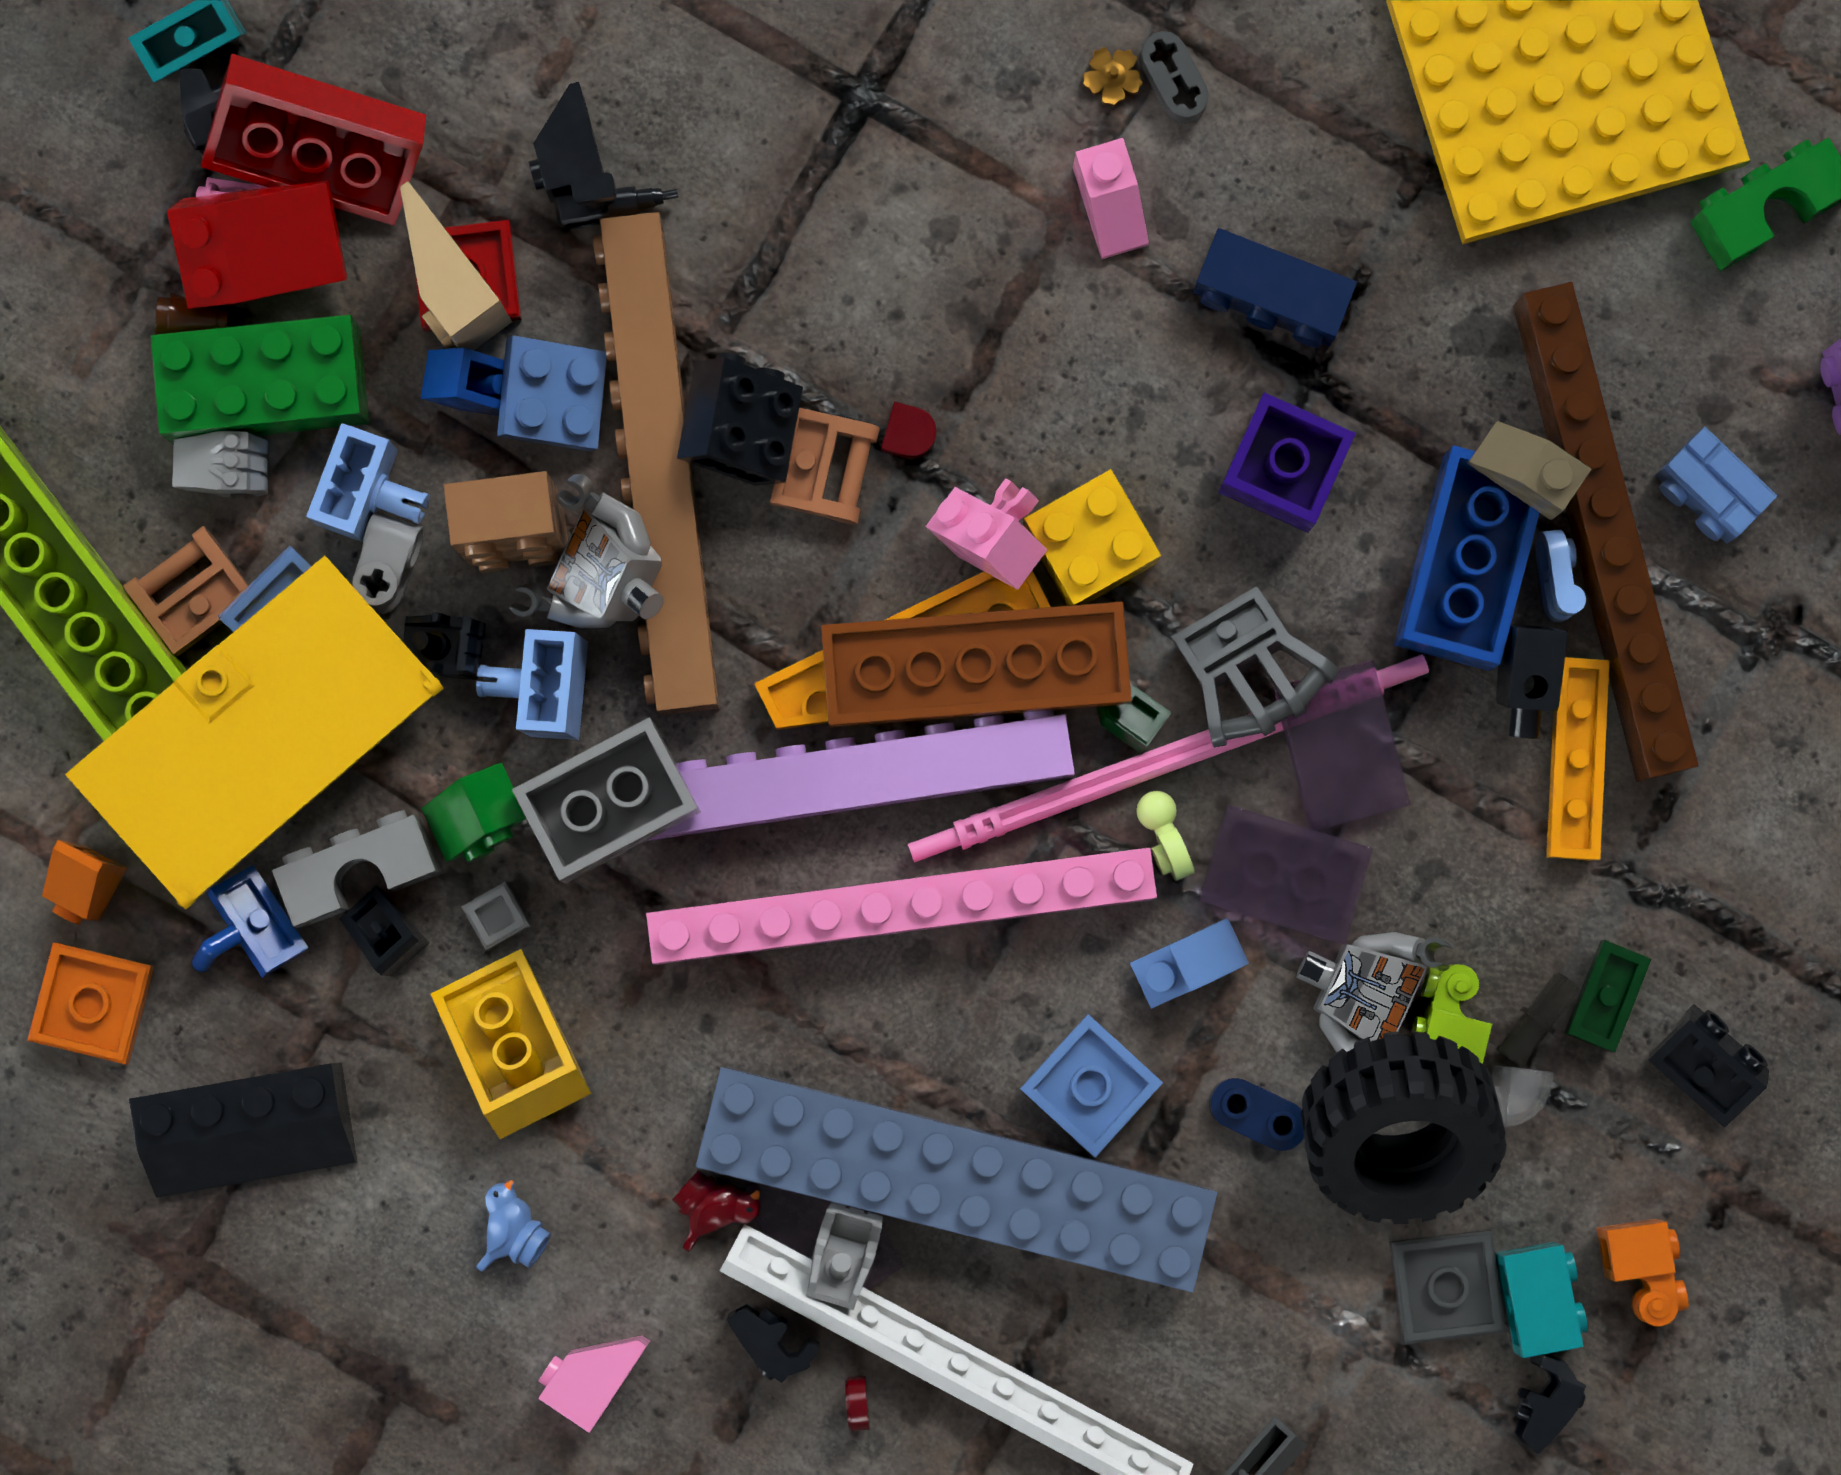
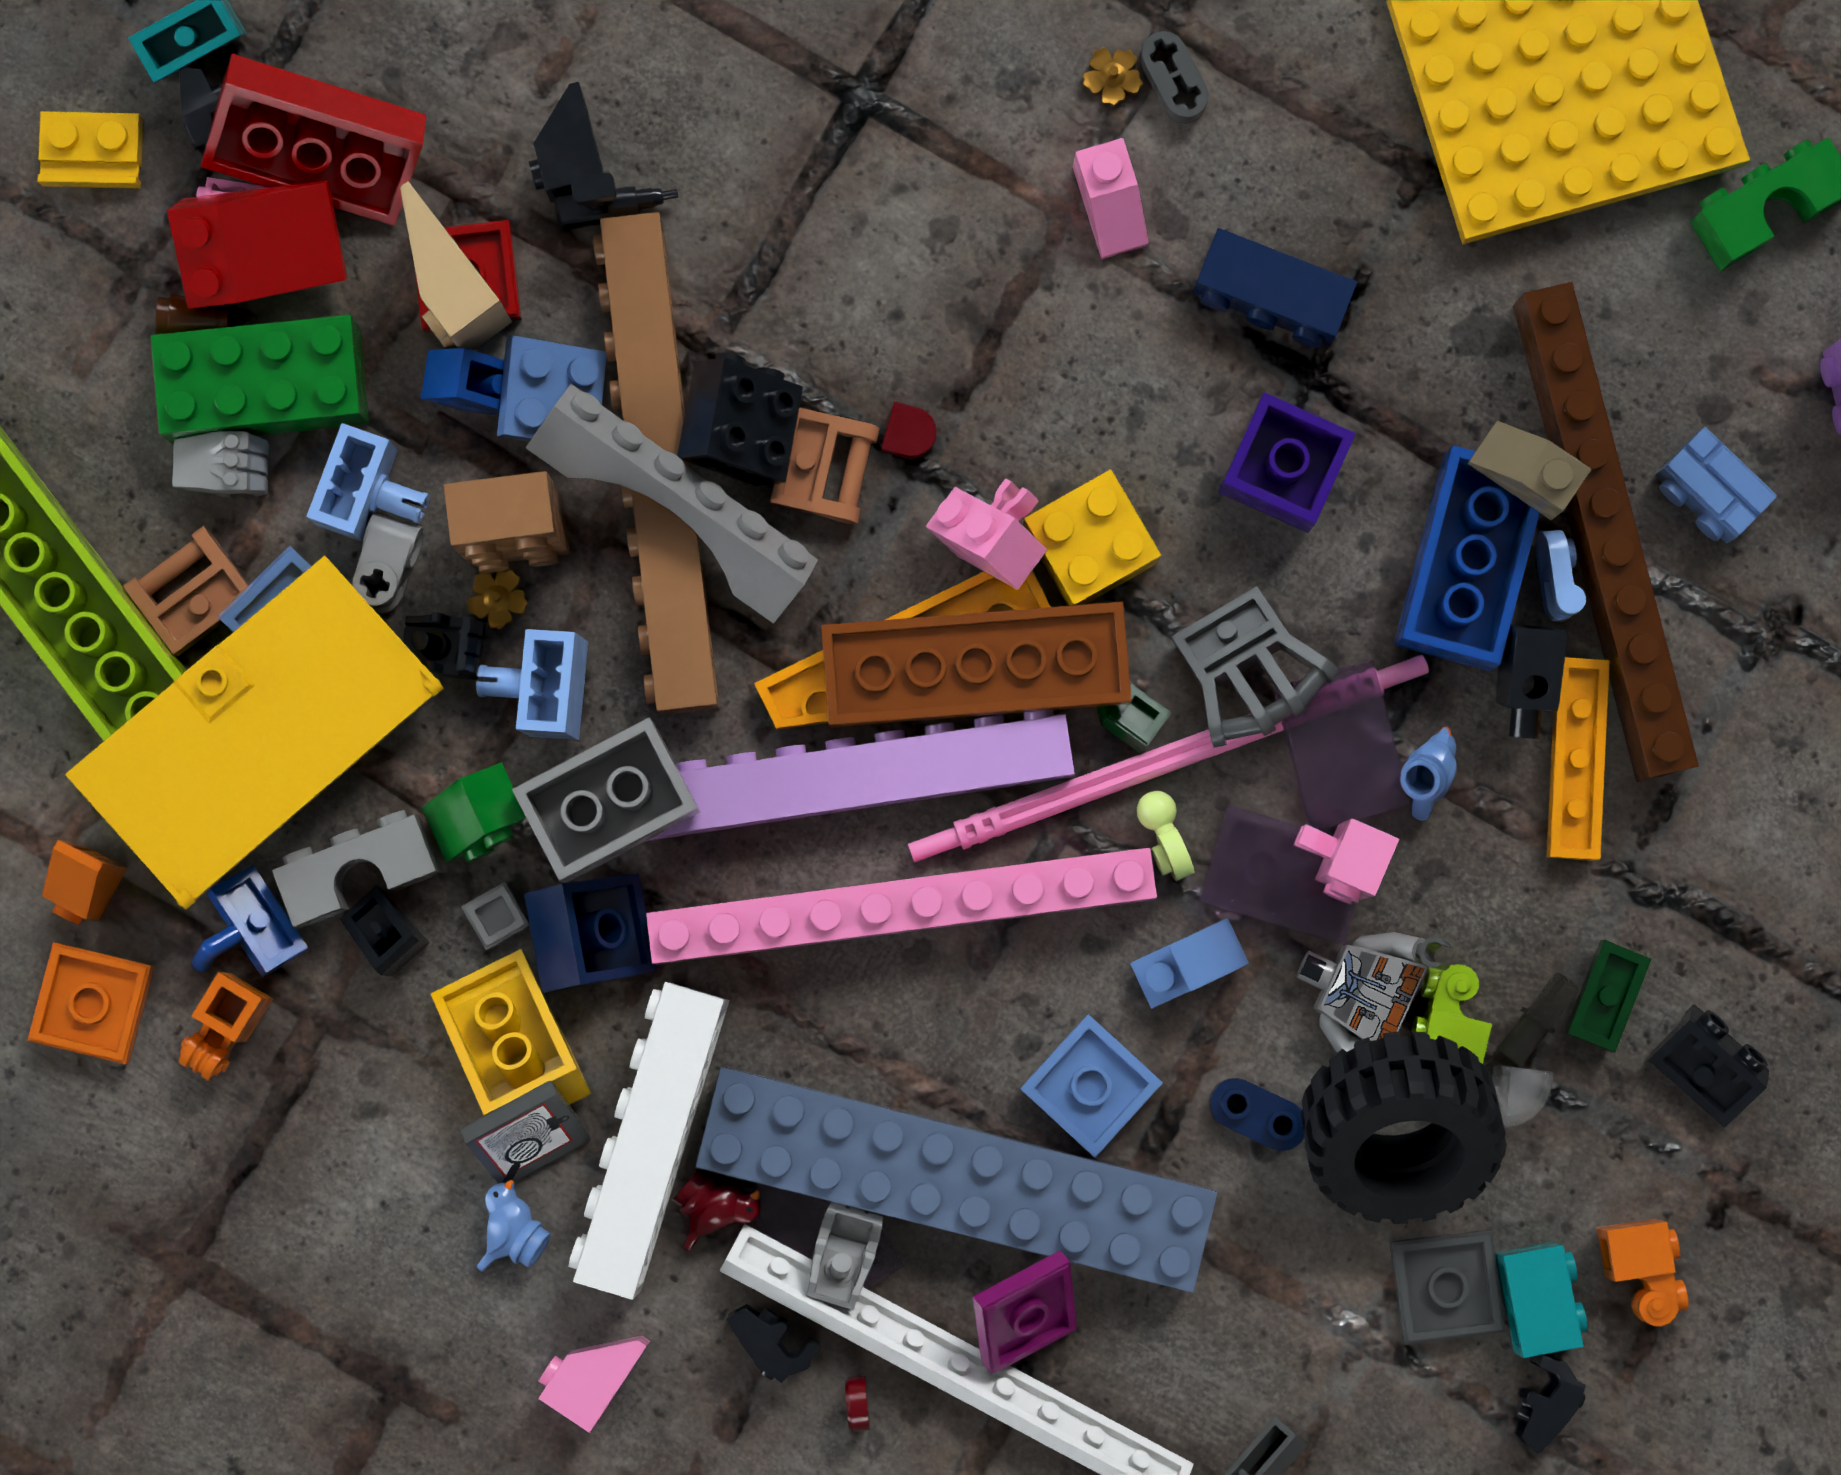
(90, 149): none -> yellow plate
(229, 1016): none -> orange brick
(244, 1129): black slope -> none
(496, 598): none -> pearl gold plant
(525, 1133): none -> tile
(589, 932): none -> dark blue slope
(593, 443): none -> light grey arch
(604, 567): light grey torso -> none
(650, 1140): none -> white brick
(1025, 1312): none -> magenta plate
(1352, 858): none -> bright pink brick
(1430, 772): none -> medium blue animal

